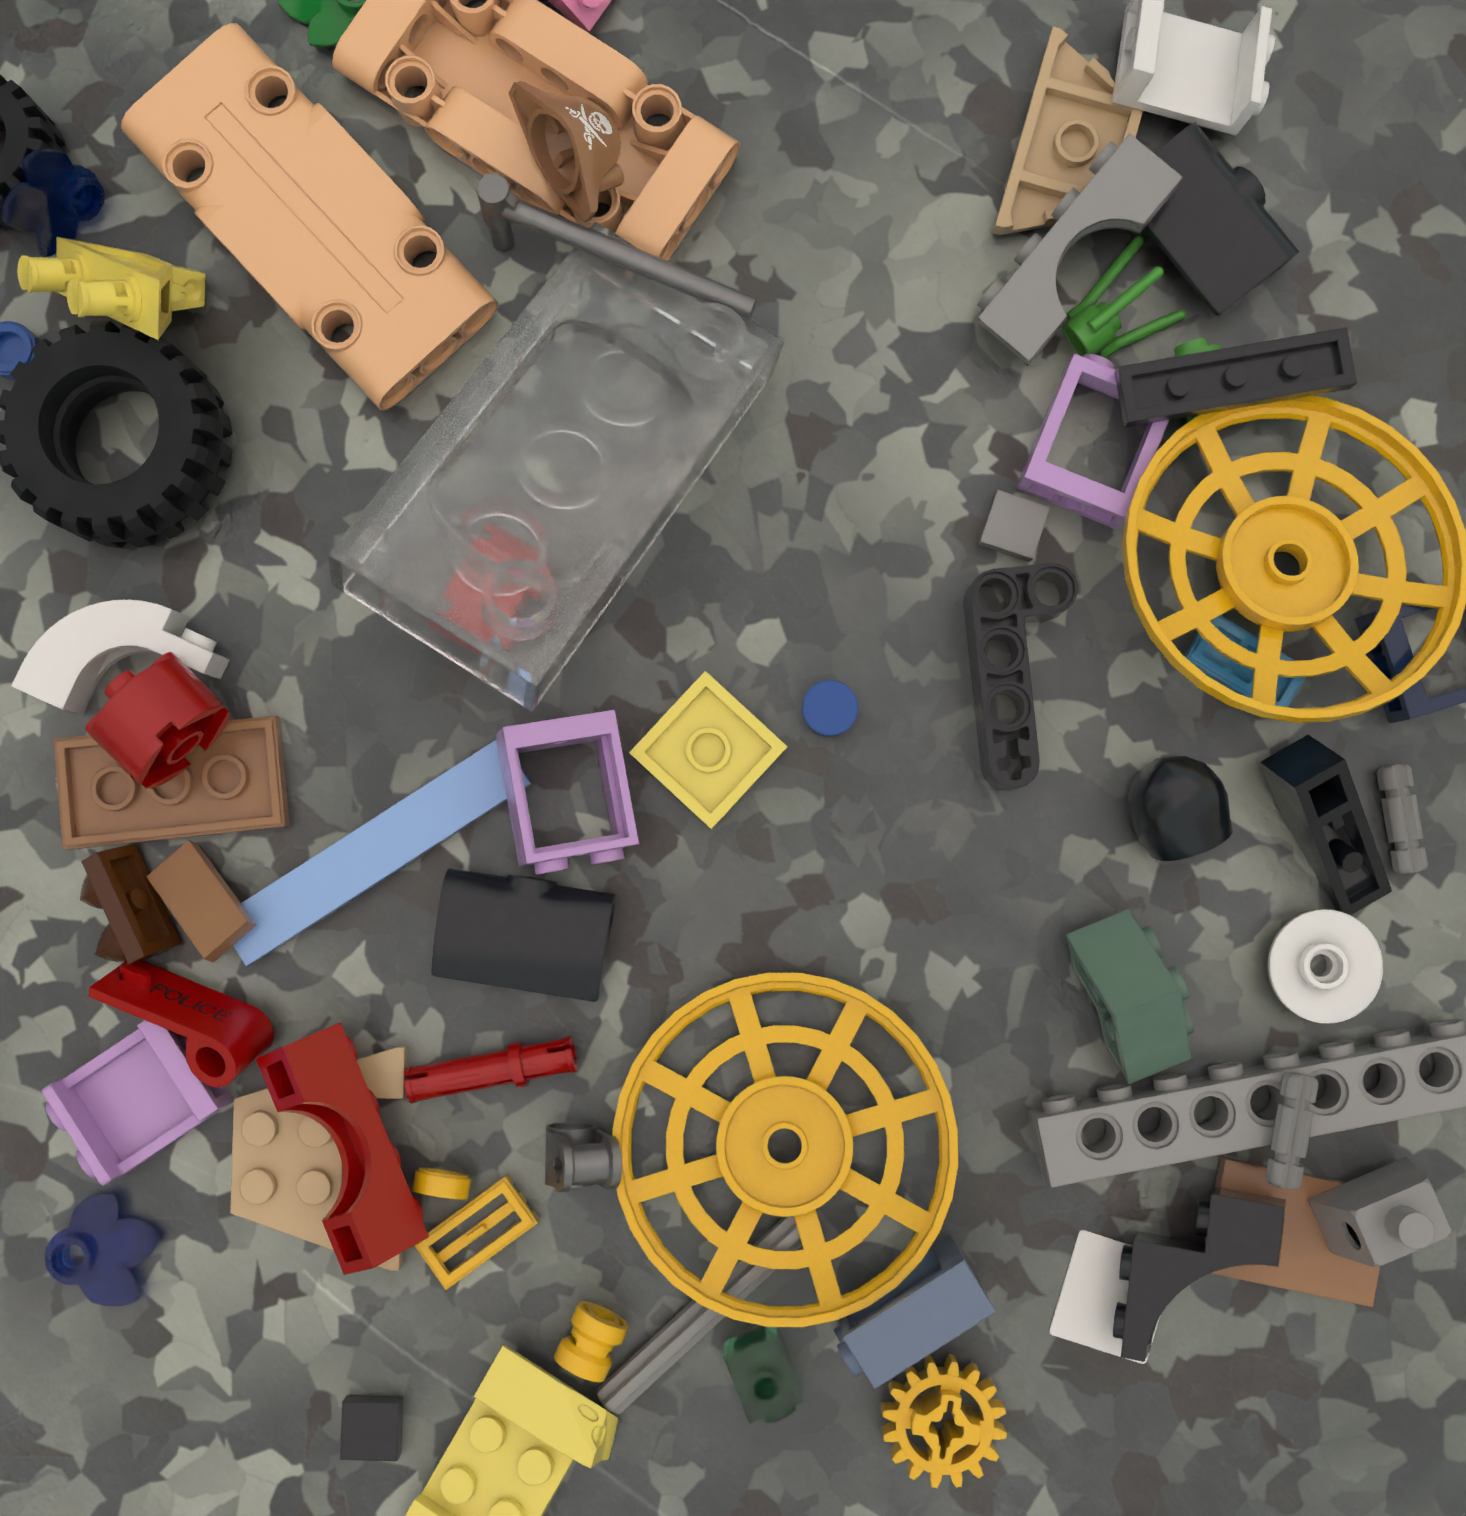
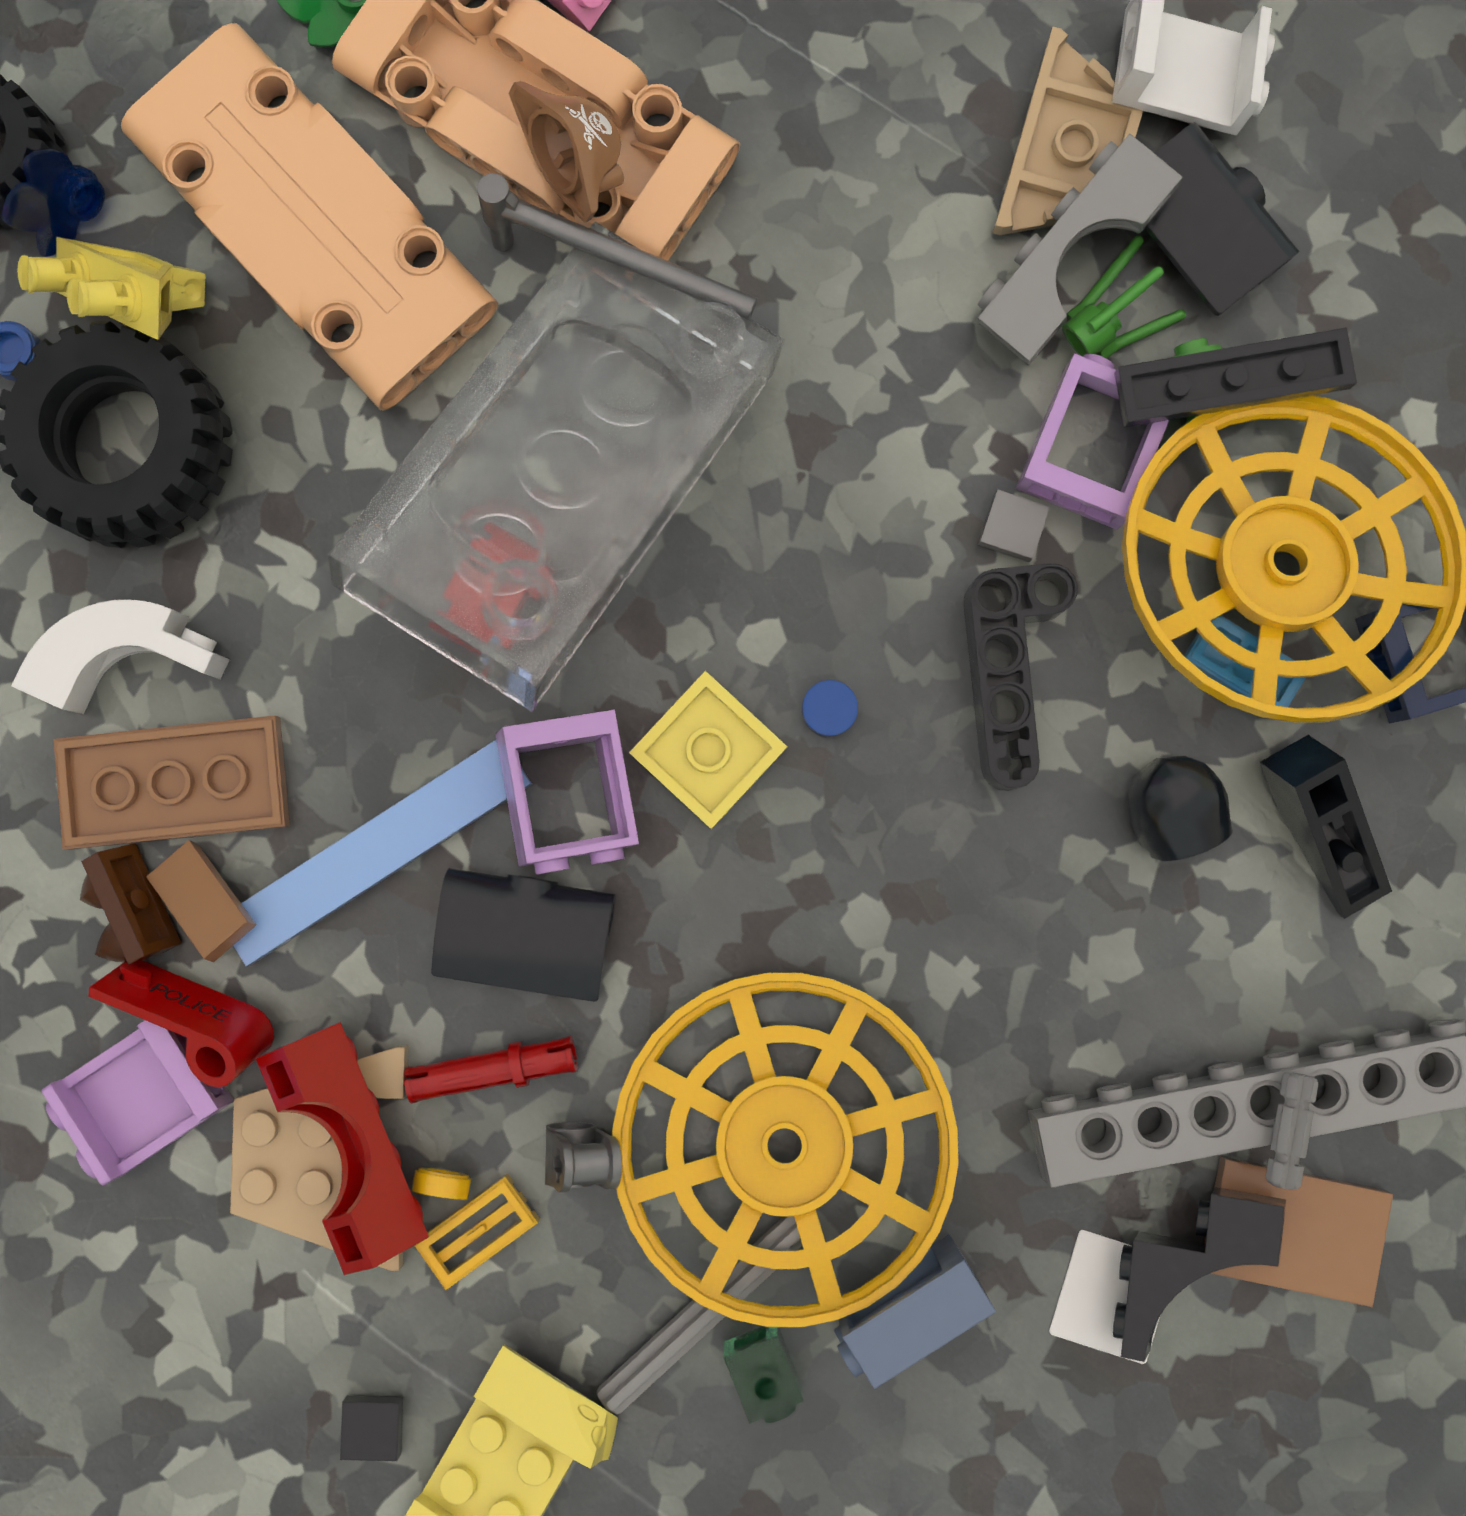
(109, 1247): clear blue plate -> none
(157, 720): red brick -> none
(592, 1338): yellow wheel -> none
(965, 1427): yellow gear -> none
(1133, 994): sand green brick -> none
(1351, 970): white dish -> none
(1389, 1212): light grey torso -> none
(1402, 818): light grey axle -> none

